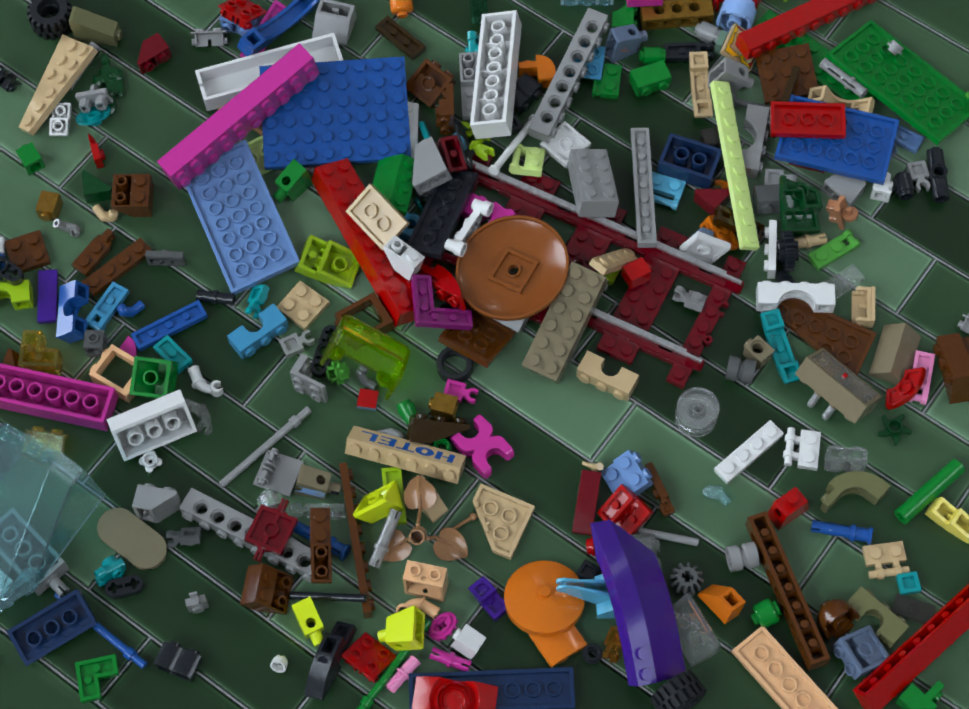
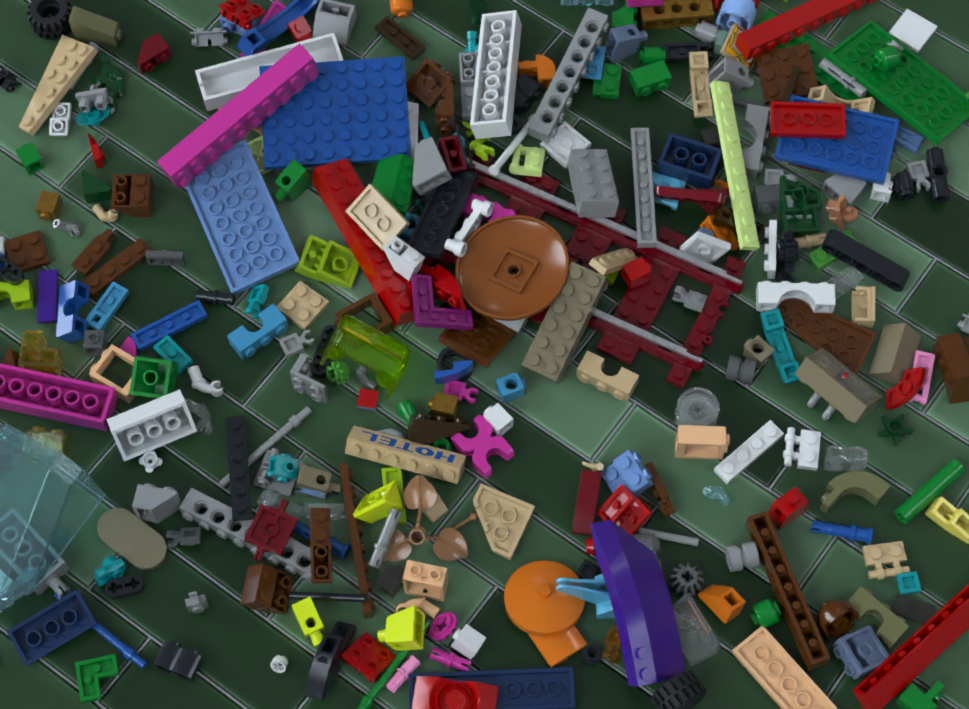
(125, 311): blue arm -> none
(238, 468): none -> black plate
(283, 468): none -> teal brick
(300, 29): none -> plate
(391, 580): none -> clear smoke brick
(459, 370): none -> blue slope
(488, 598): dark purple slope -> none
(499, 419): none -> white brick
(510, 394): none -> dark azure brick
(689, 195): none -> dark red beam
(701, 442): none -> light nougat window
(865, 260): none -> black beam
(886, 58): none -> green head
(913, 30): none -> white tile

